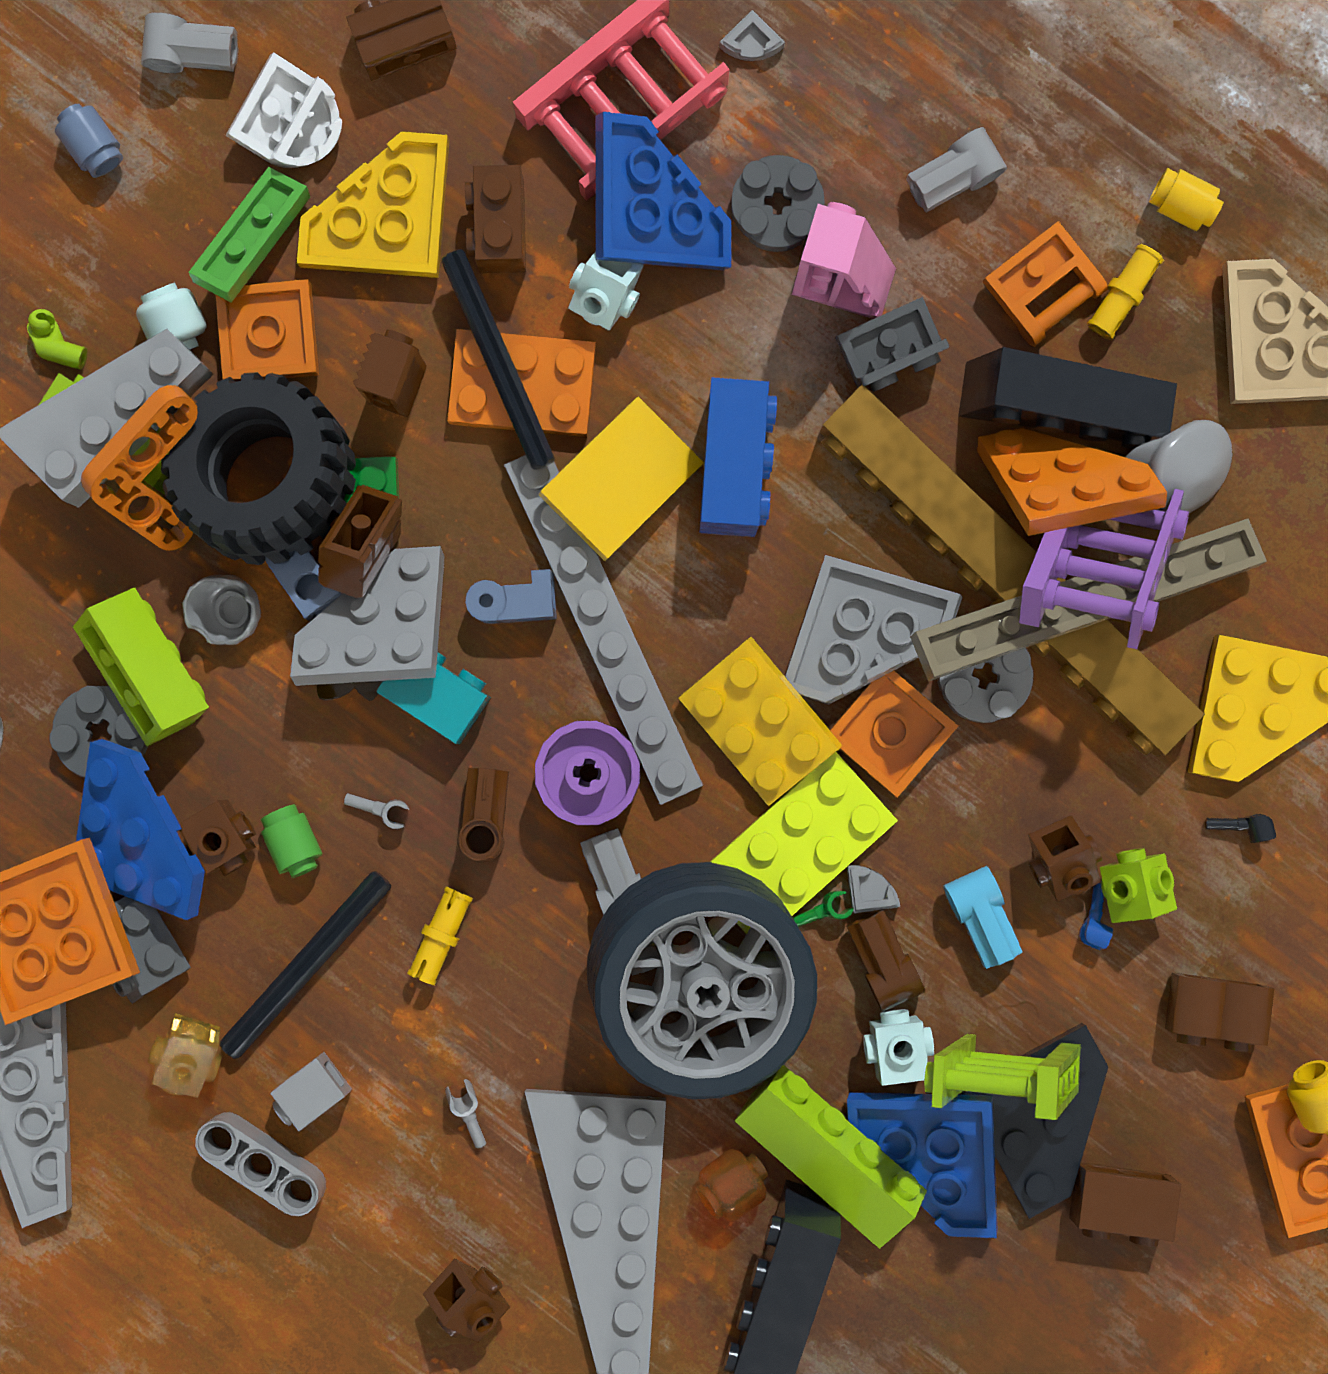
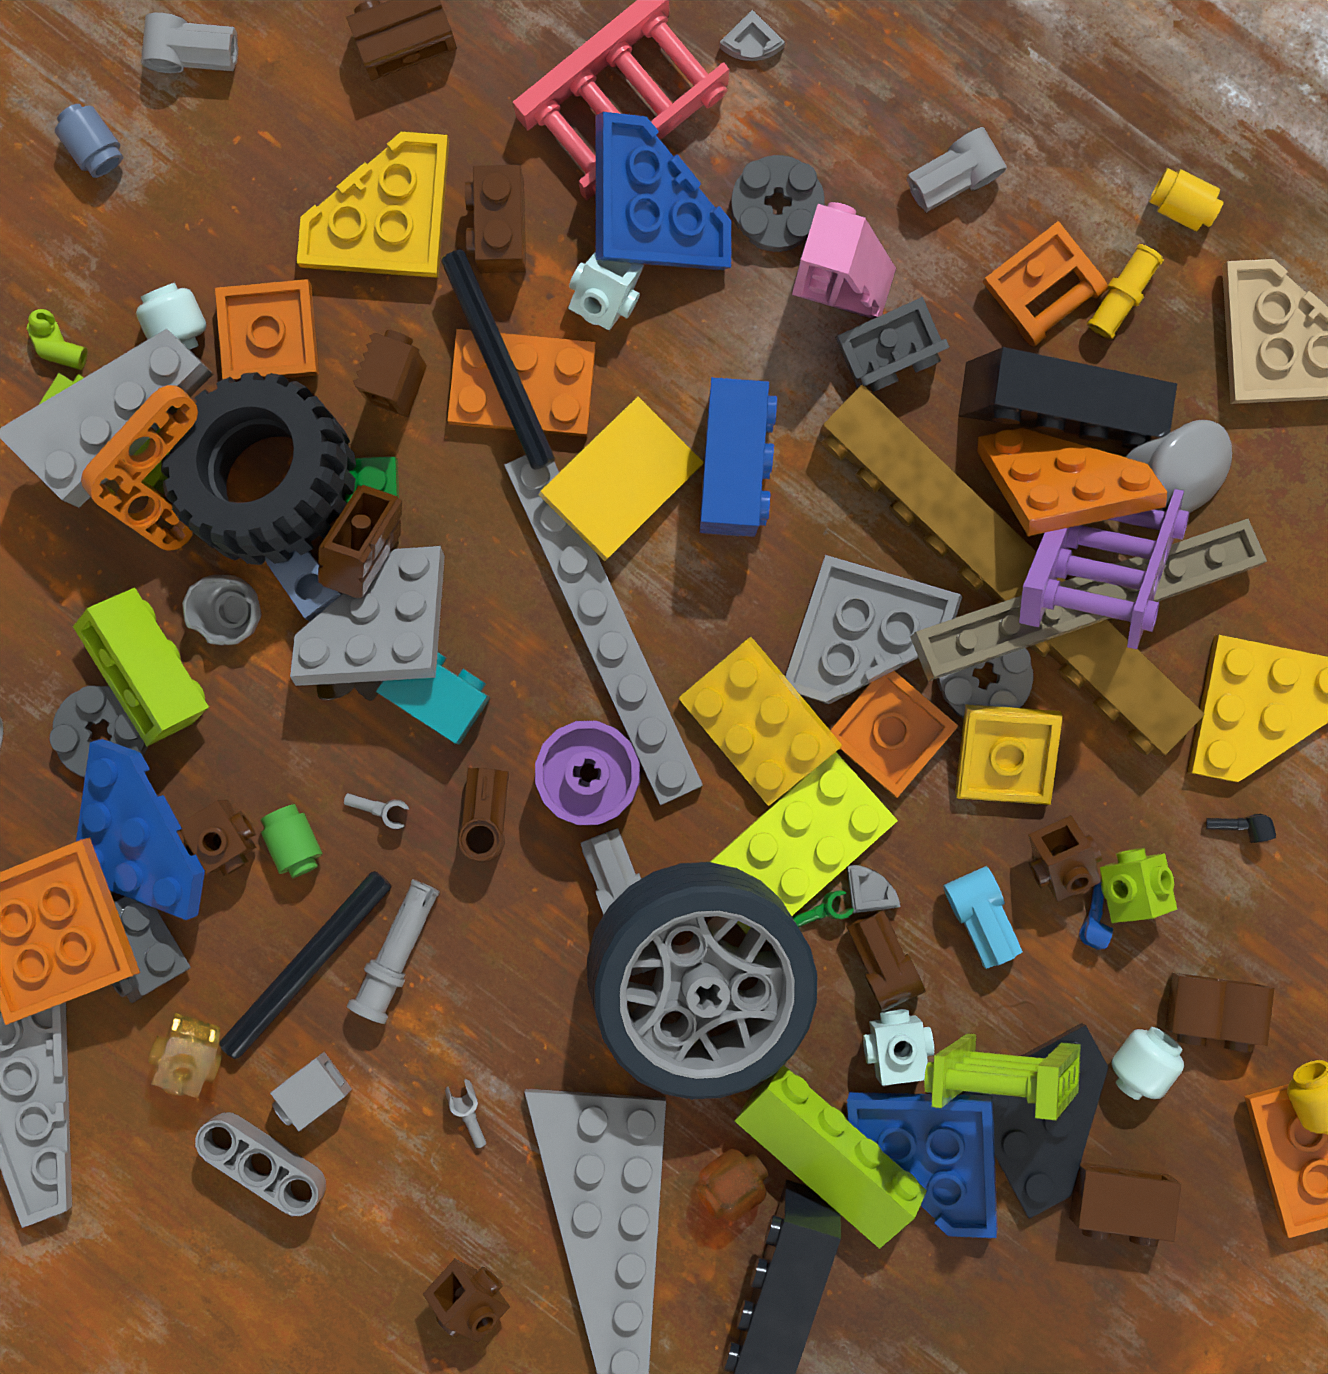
(249, 234): bright green plate -> none
(287, 116): white slope -> none
(386, 971): none -> light grey pin
(440, 936): yellow pin -> none
(514, 603): sand blue leg -> none
(1008, 754): none -> yellow tile
(1147, 1064): none -> light aqua head

